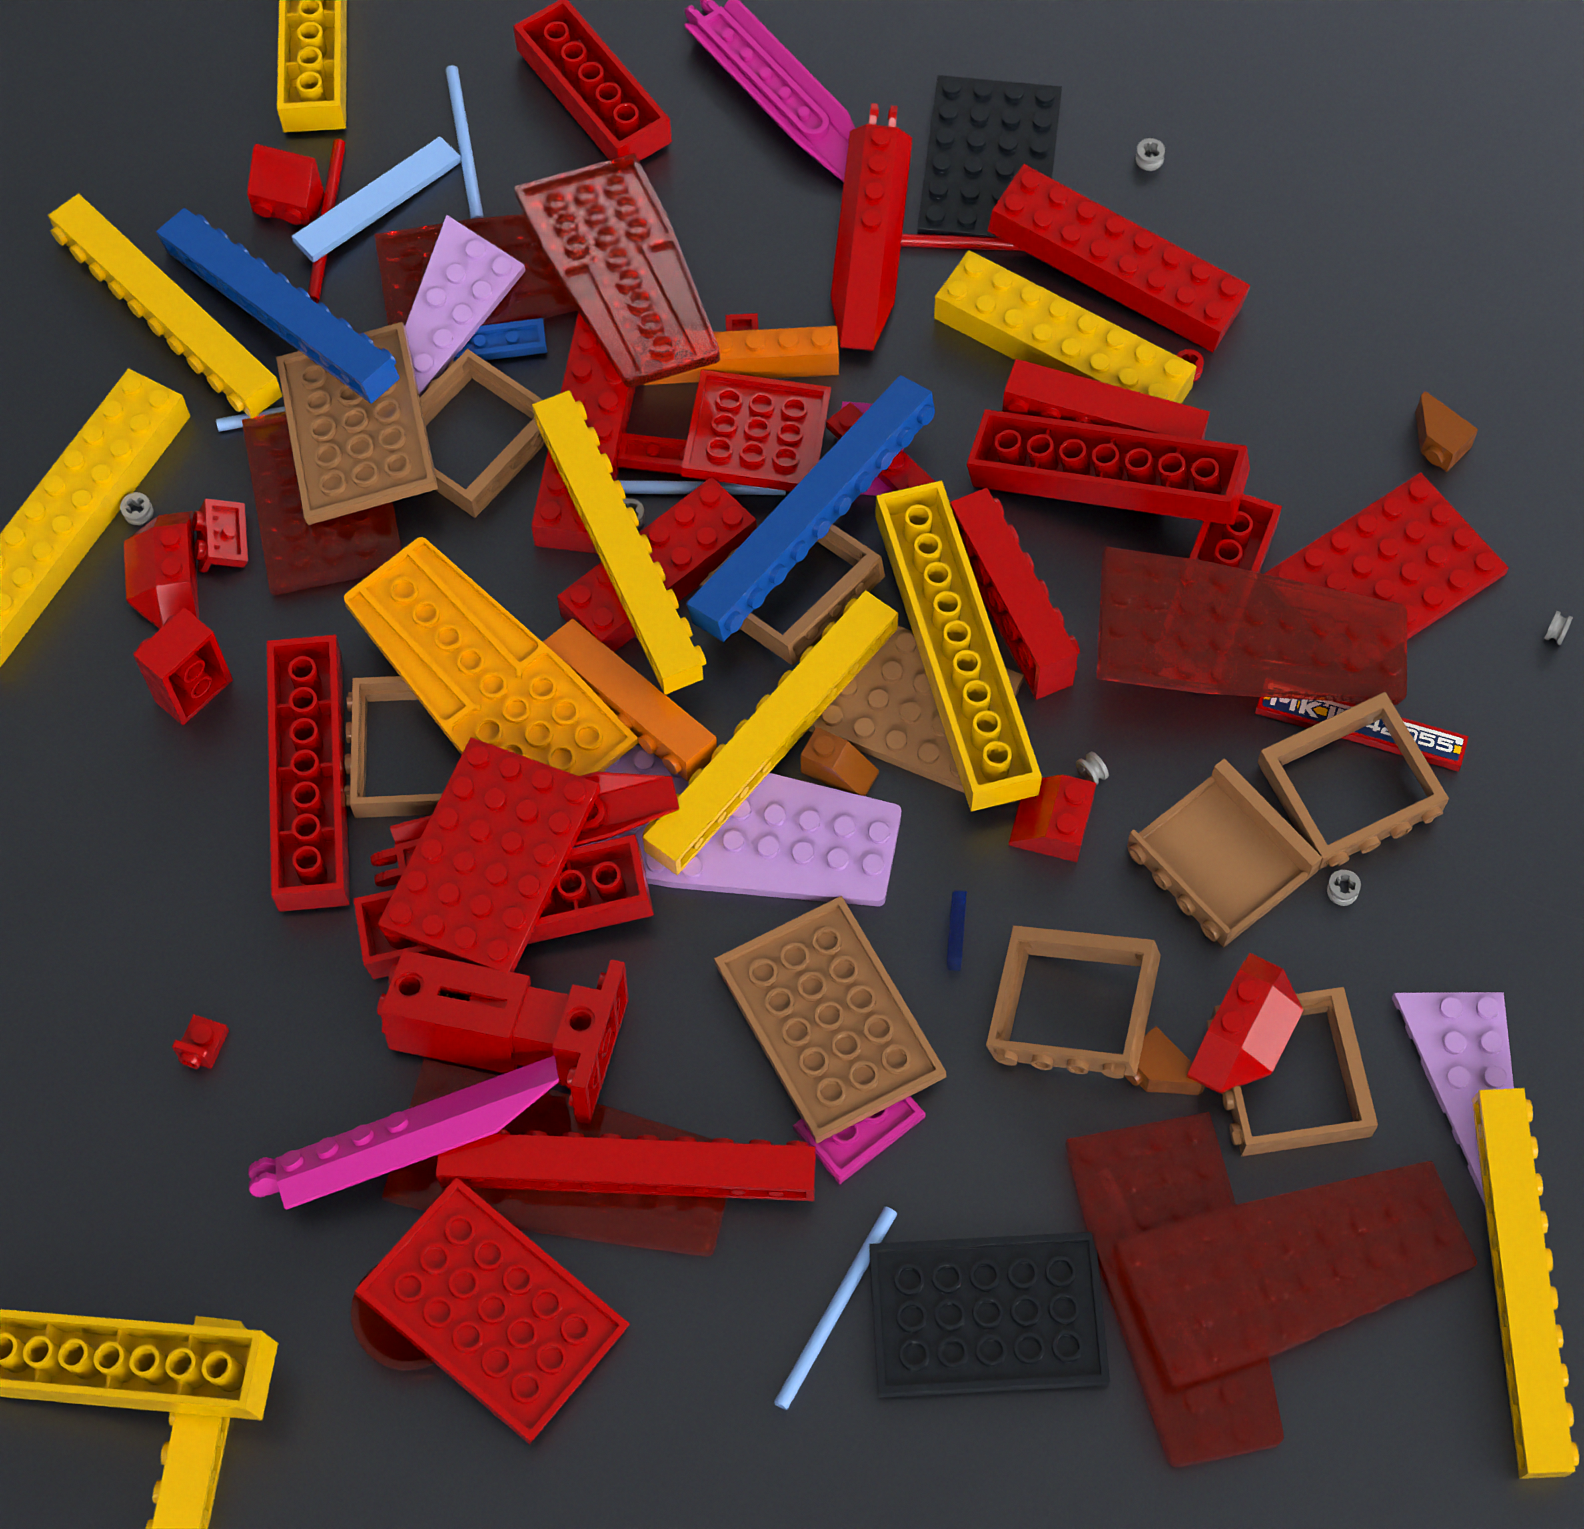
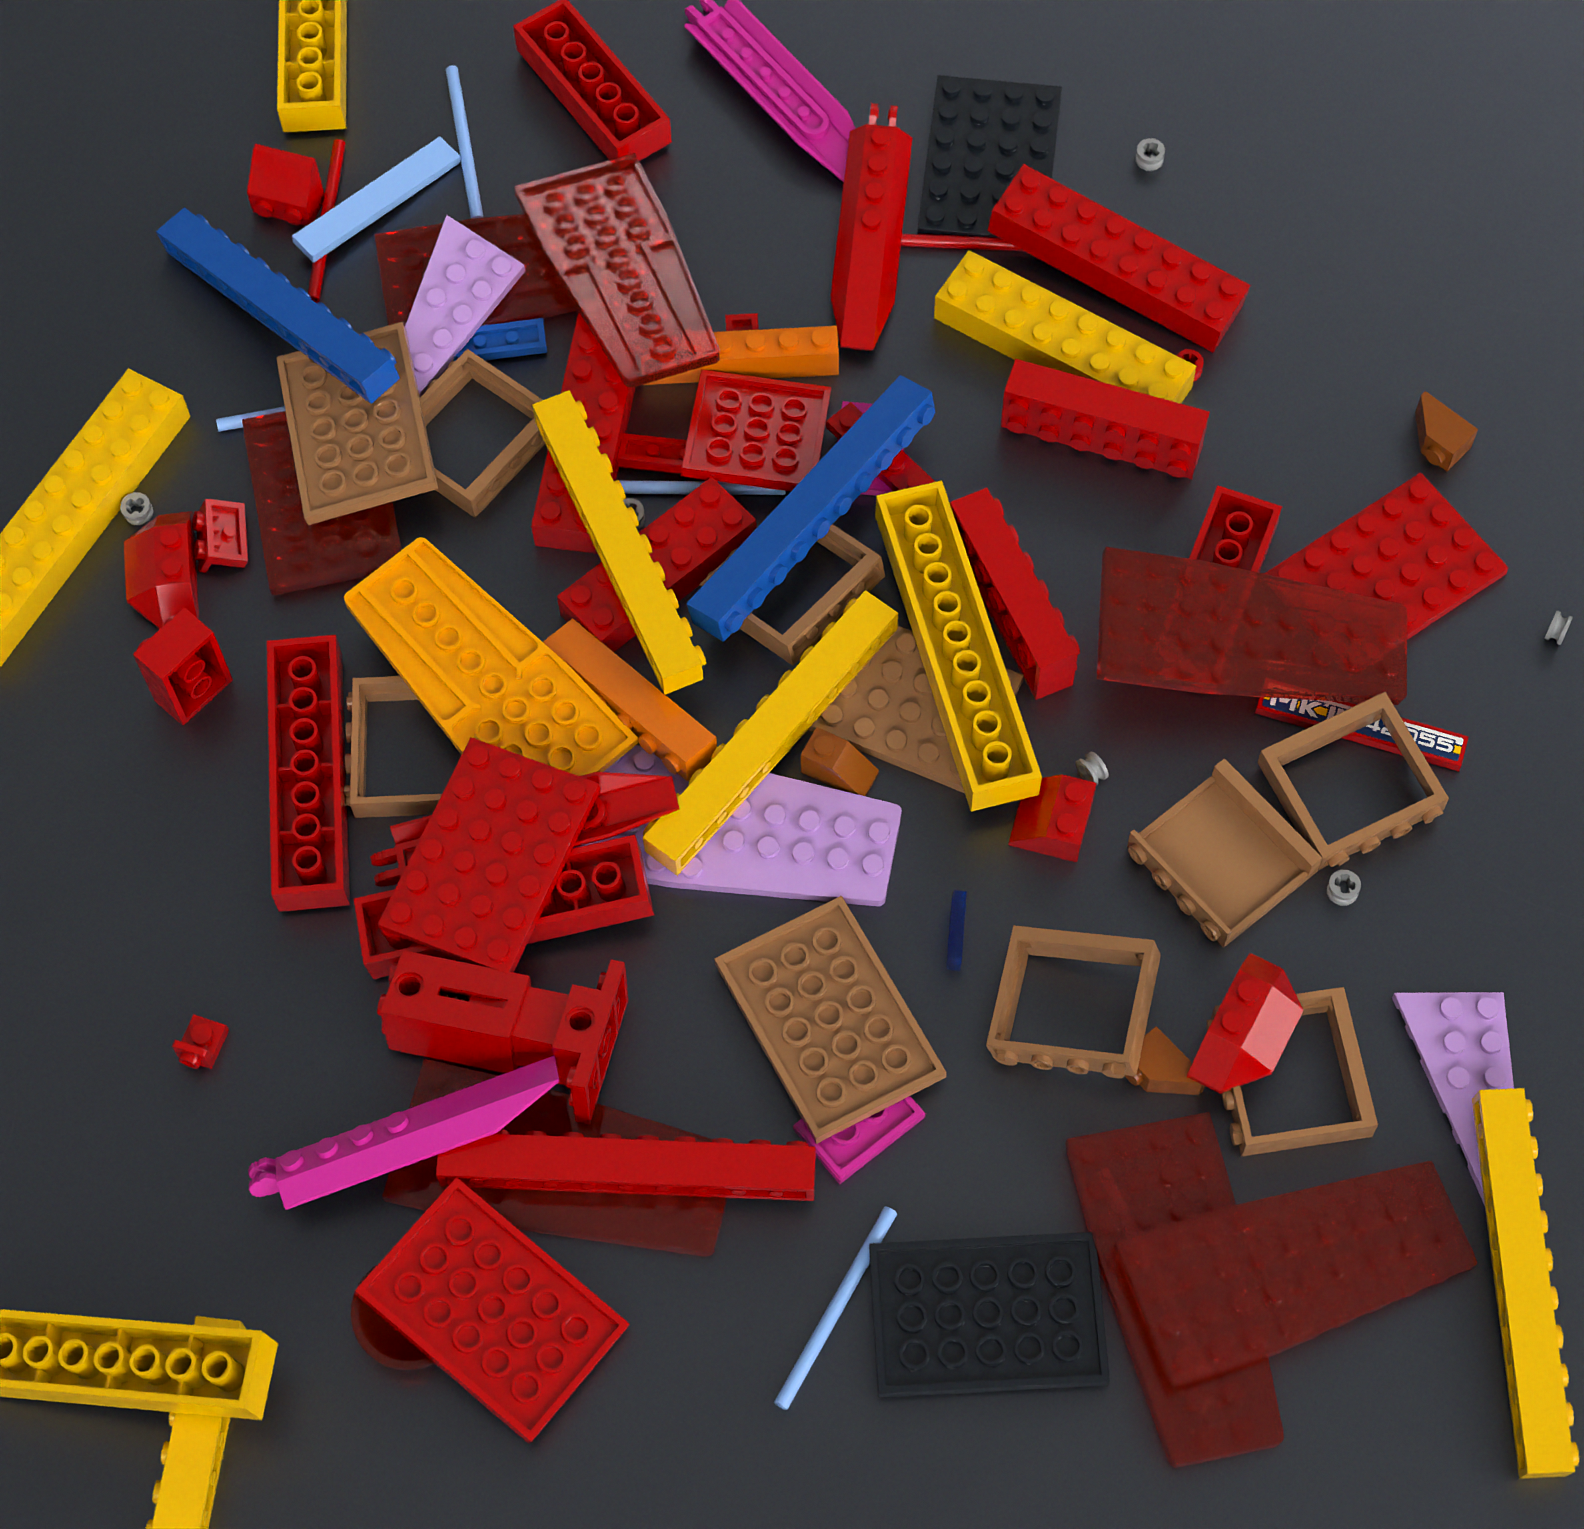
(165, 307): yellow brick -> none
(1109, 466): red brick -> none

